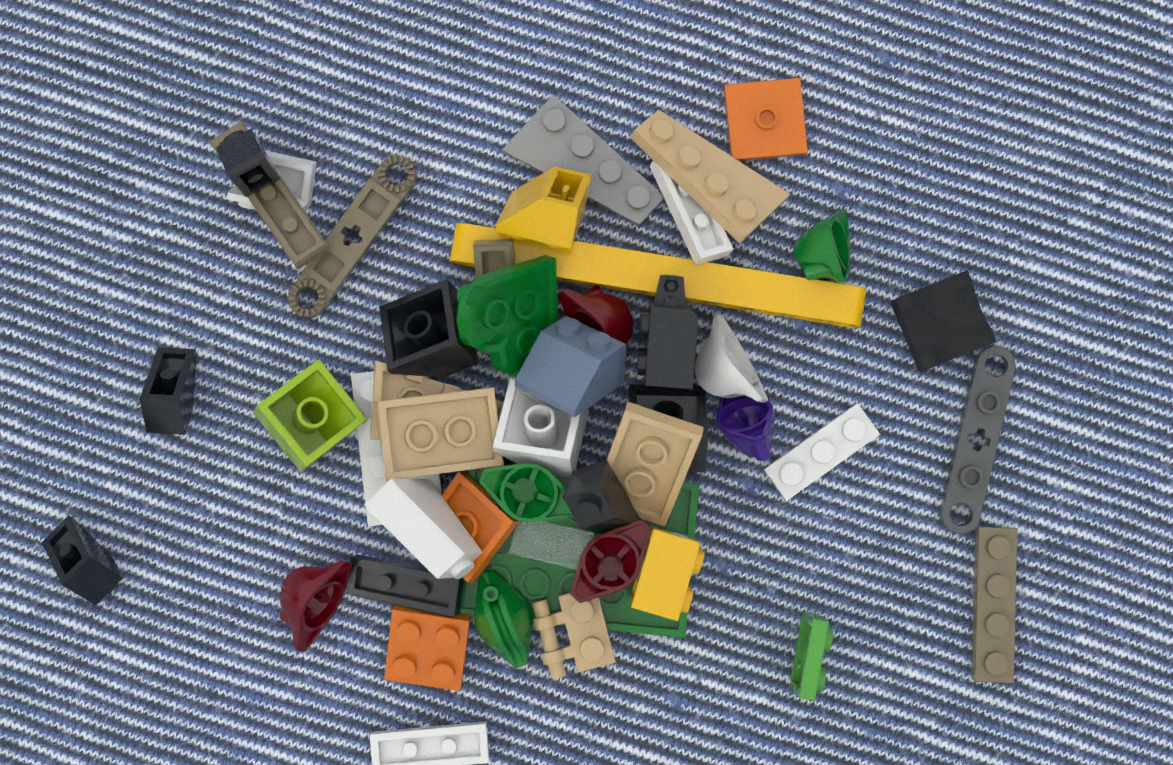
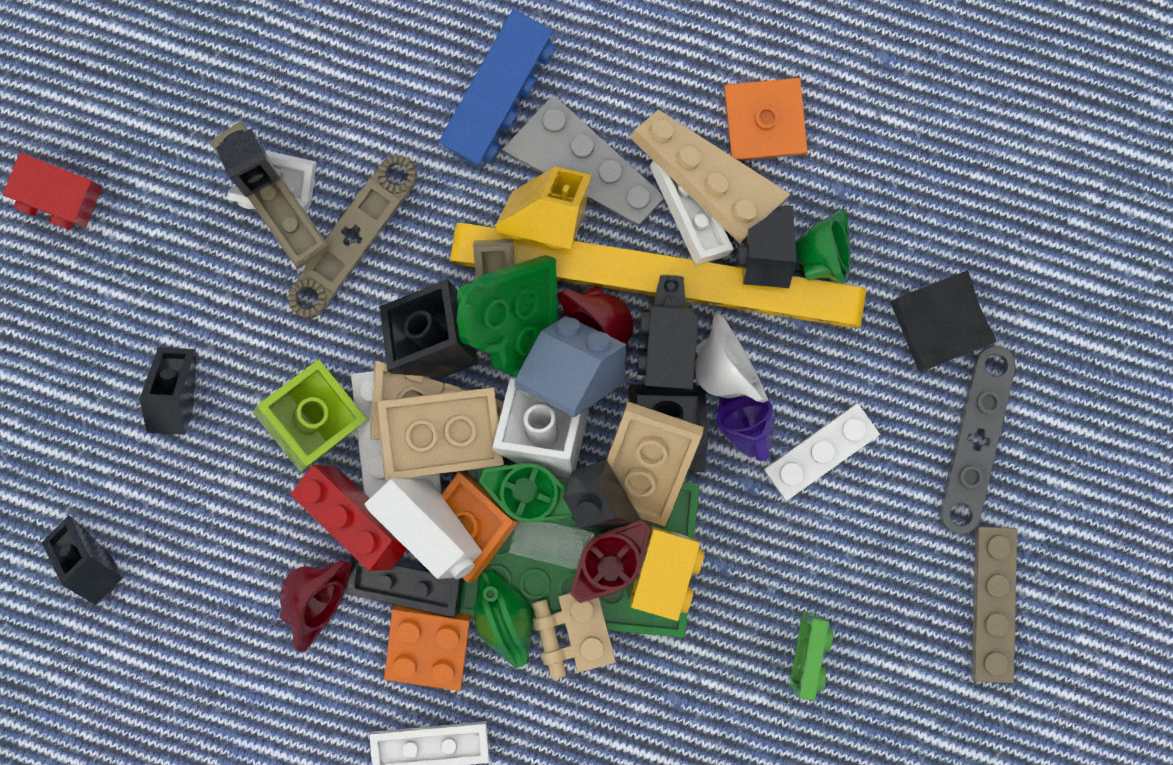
(52, 190): none -> red brick
(341, 510): none -> red brick
(497, 90): none -> blue brick
(769, 251): none -> black slope

